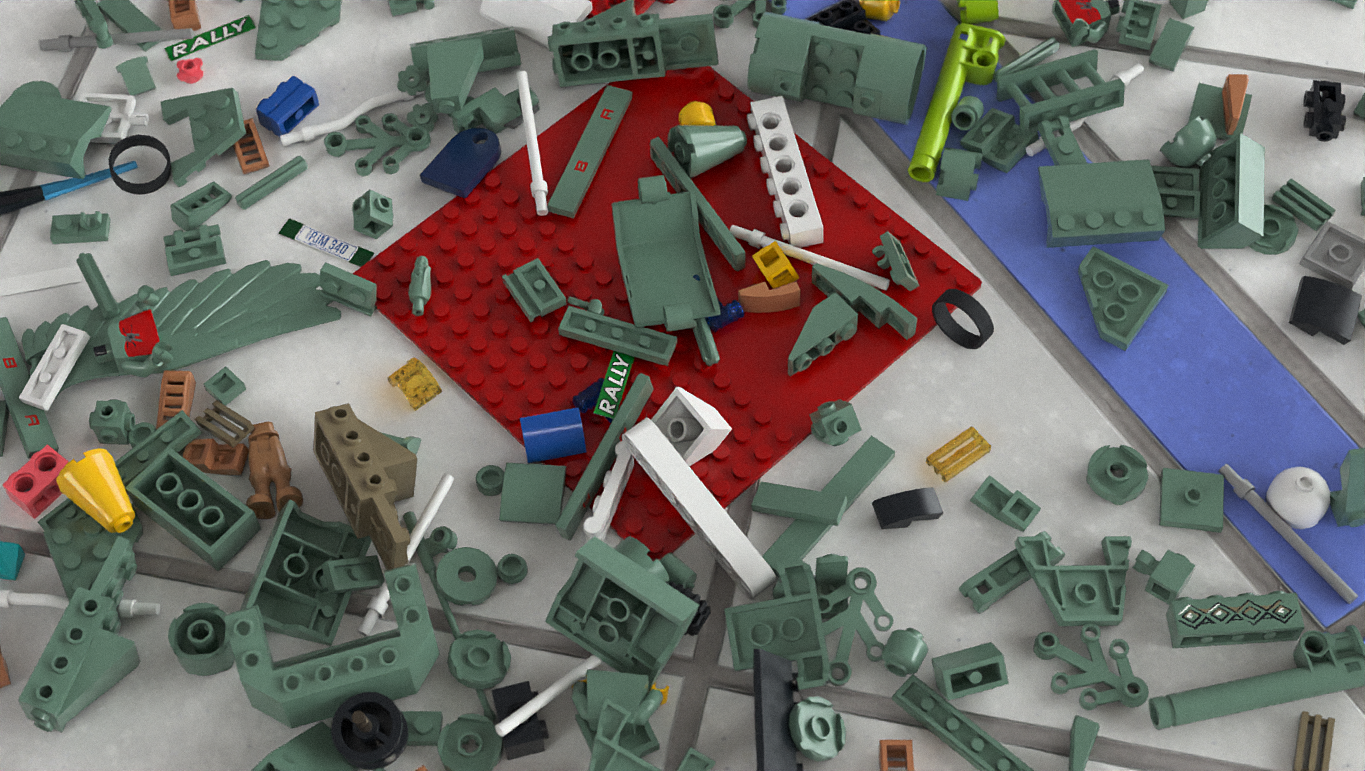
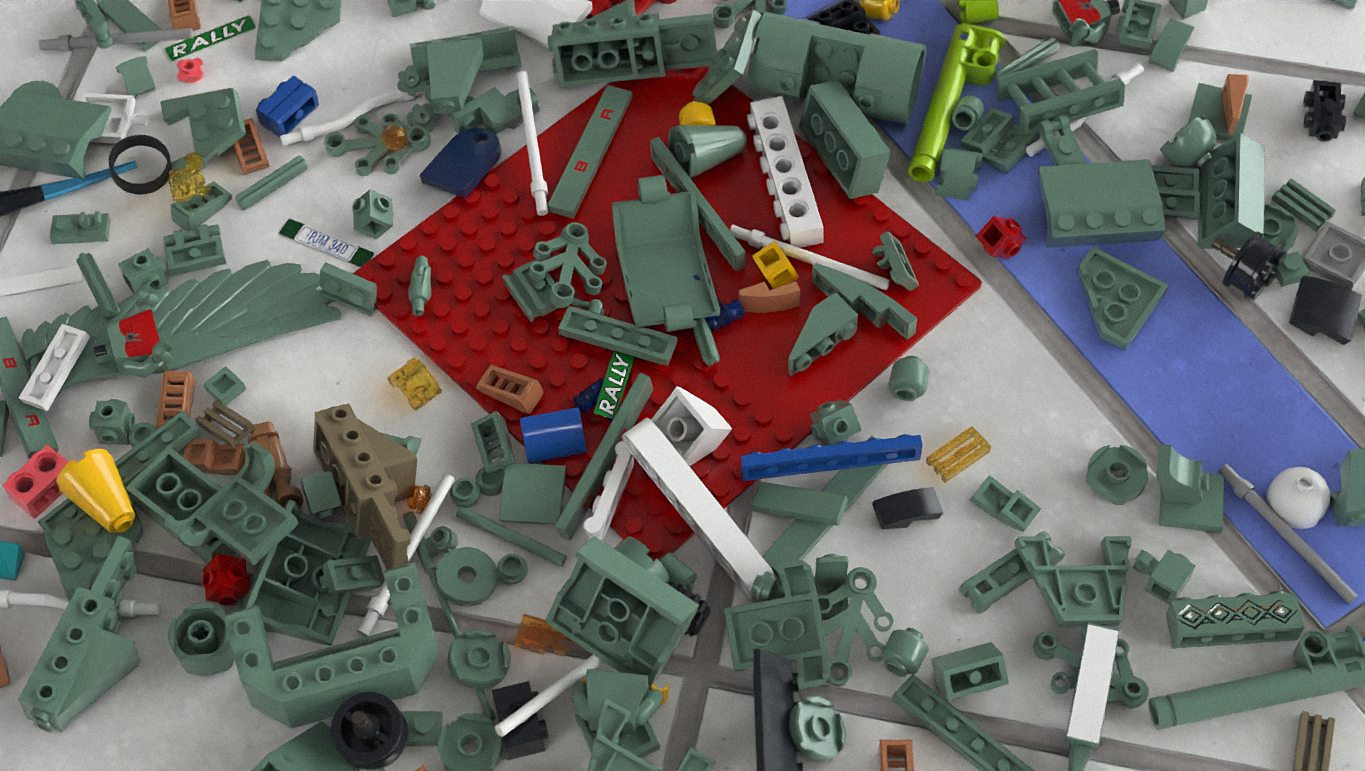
(143, 270): none -> sand green brick
(188, 180): none -> clear yellow piece
(225, 579): none -> red brick
(240, 512): none -> sand green piece
(321, 494): none -> sand green brick
(394, 137): none -> clear orange plate
(418, 498): none -> clear orange plate
(465, 492): none -> sand green plate
(487, 425): none -> sand green slope
(511, 536): none -> sand green bar
(523, 400): none -> nougat slope
(536, 635): none -> clear orange plate
(576, 238): none -> sand green plant
(730, 60): none -> sand green plate
(764, 587): none -> sand green plate
(831, 457): none -> blue plate
(844, 139): none -> sand green brick
(909, 378): none -> sand green head
(972, 309): black tyre -> none
(1001, 237): none -> red brick
(1092, 685): none -> white slope
(1180, 477): none -> sand green arch
(1251, 264): none -> black wheel
(1291, 269): none -> sand green plate

